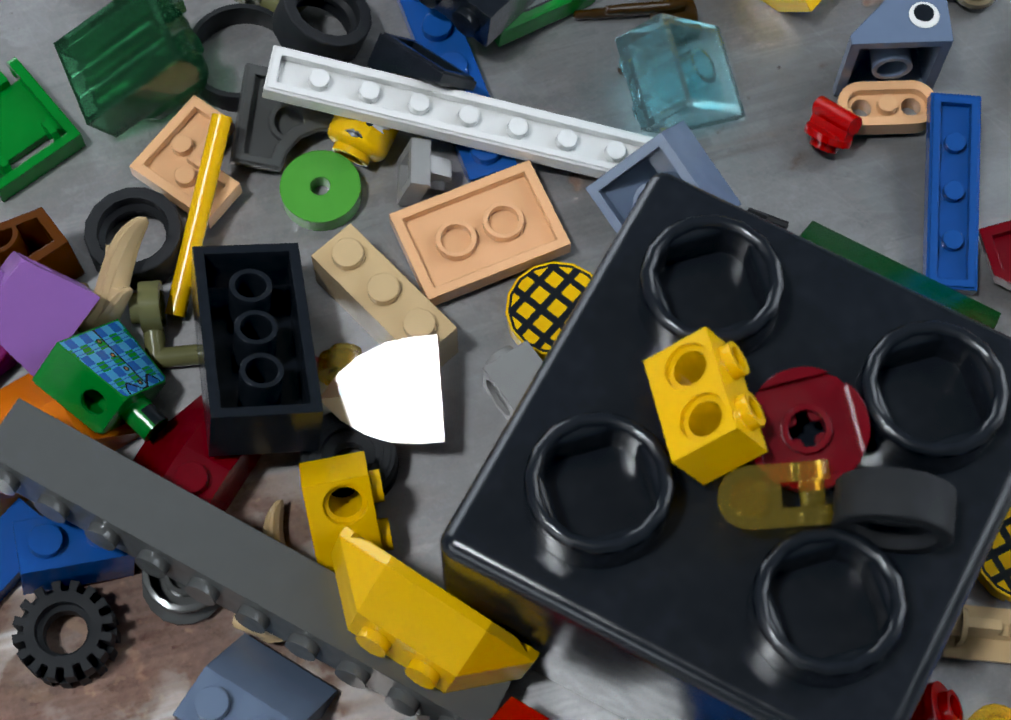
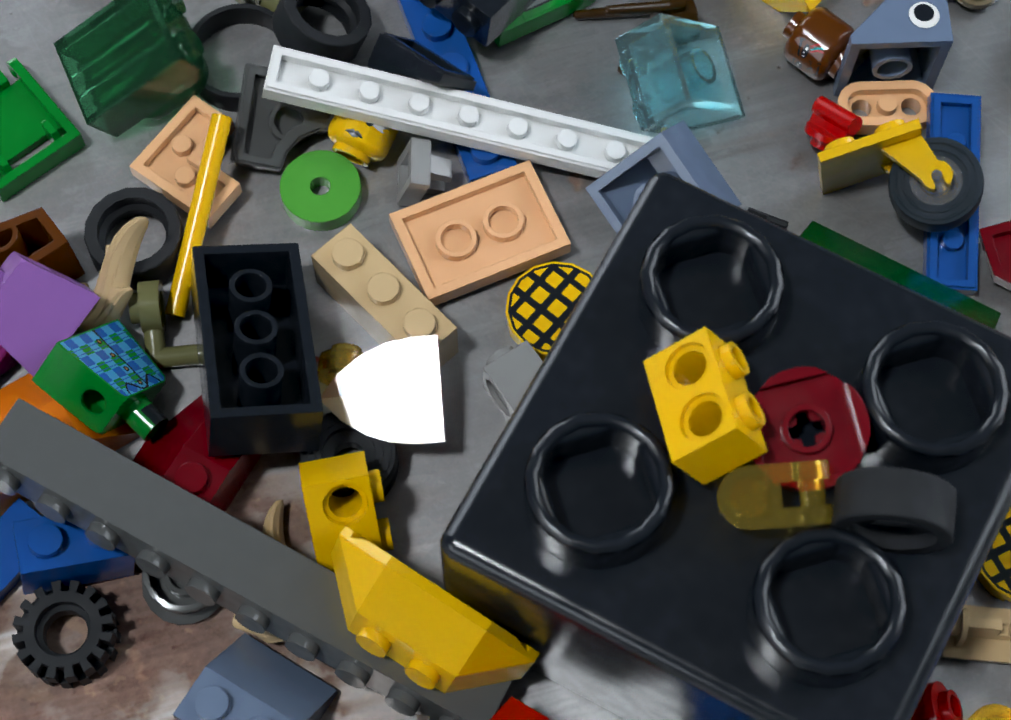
(816, 42): none -> reddish brown head
(930, 181): none -> plate

